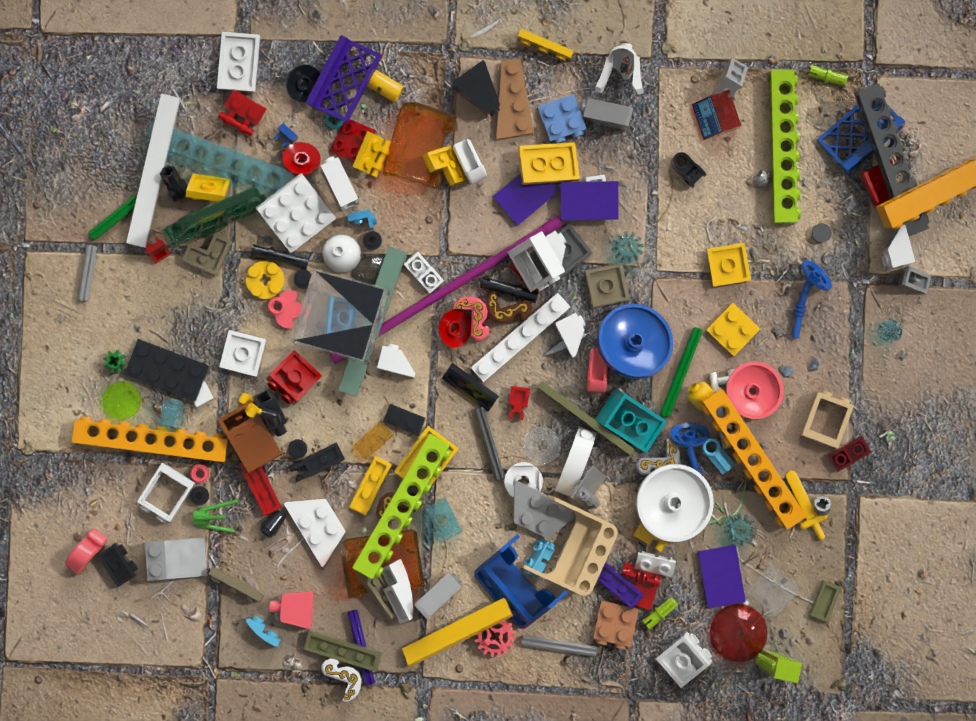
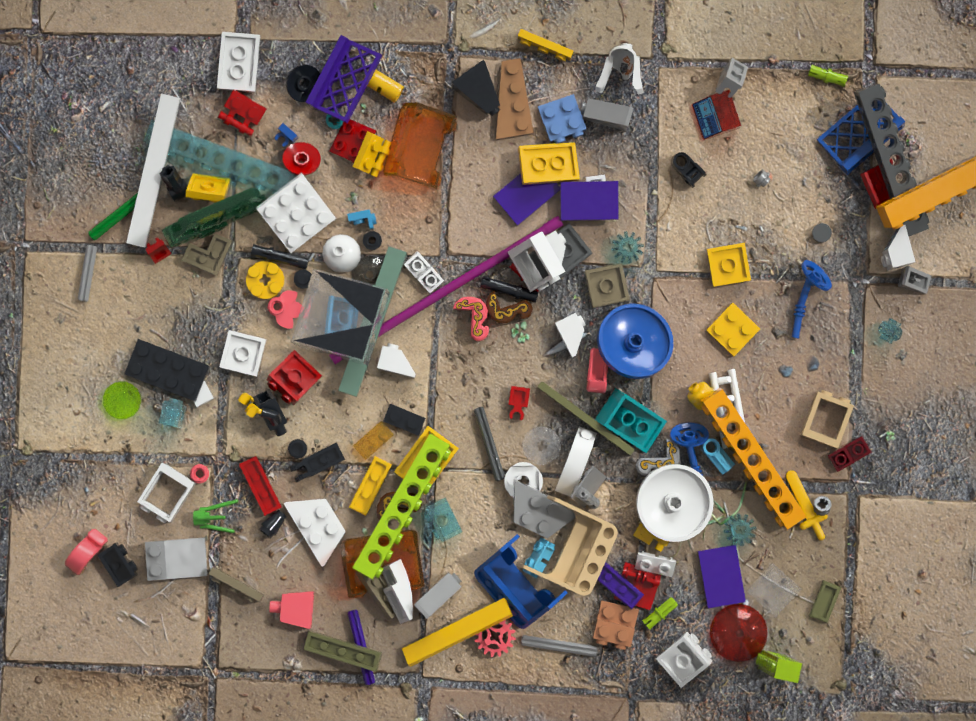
(82, 436): light orange brick -> none
(120, 362): green gear -> none
(204, 491): black plate -> none
(249, 438): dark orange slope -> none
(258, 627): medium azure slope -> none
(340, 183): white window -> none
(347, 674): white animal -> none
(445, 159): yellow plate -> none
(460, 328): red dish -> none
(469, 161): white animal -> none
(470, 387): black plate -> none
(520, 337): white plate -> none
(681, 372): green axle -> none
(767, 389): coral dish -> none
(776, 79): lime brick -> none

